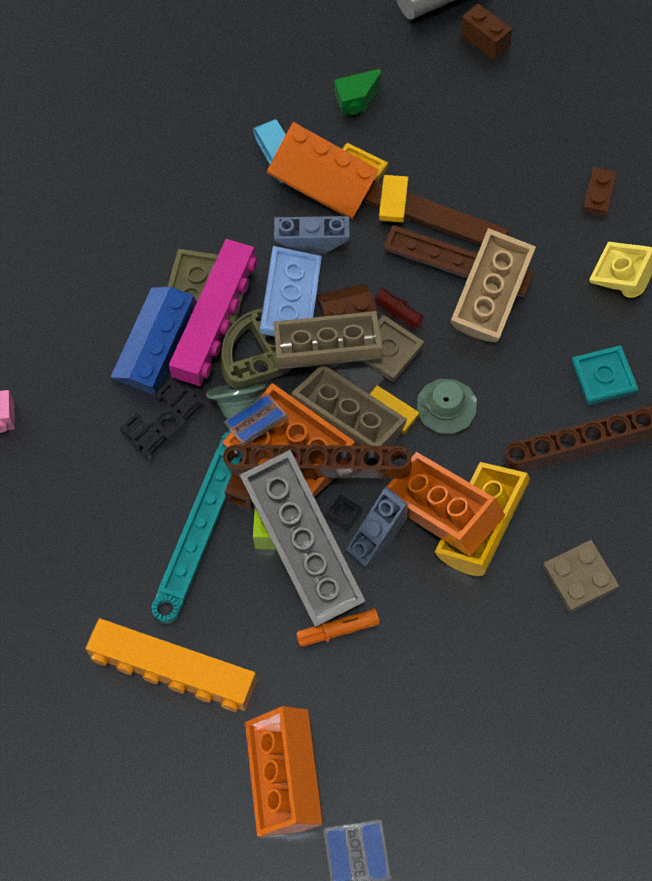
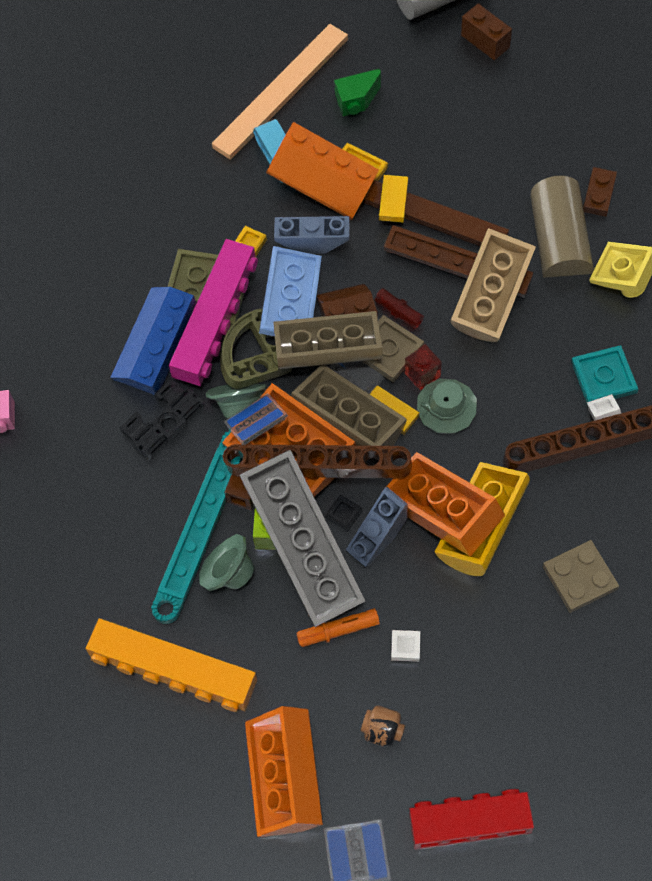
(227, 565): none -> sand green hat
(252, 238): none -> yellow tile
(280, 91): none -> light nougat tile
(382, 726): none -> medium nougat head
(405, 645): none -> white plate
(422, 367): none -> clear red brick
(470, 819): none -> red brick
(561, 227): none -> dark tan brick
(603, 407): none -> white plate

